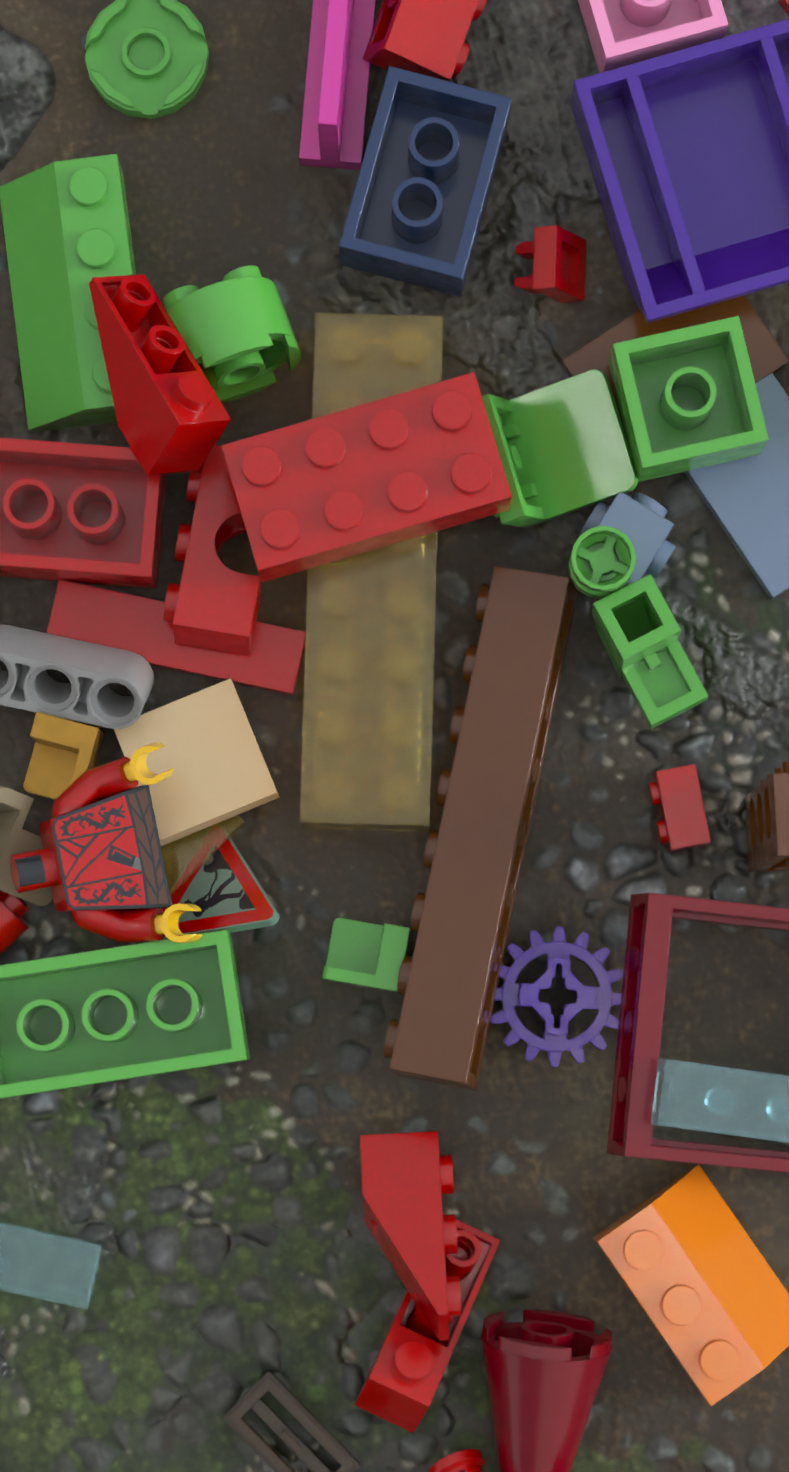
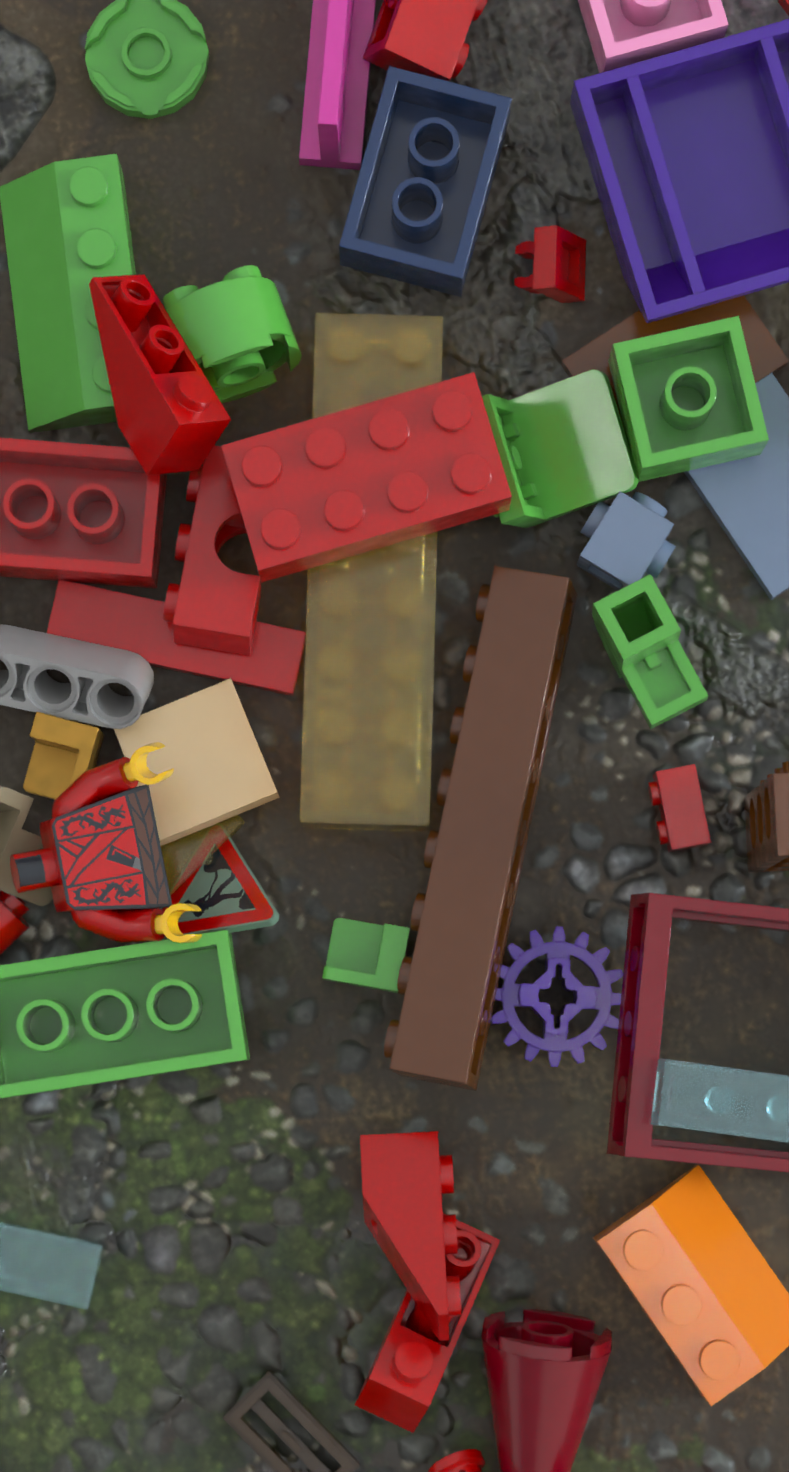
(606, 551): bright green wheel -> none

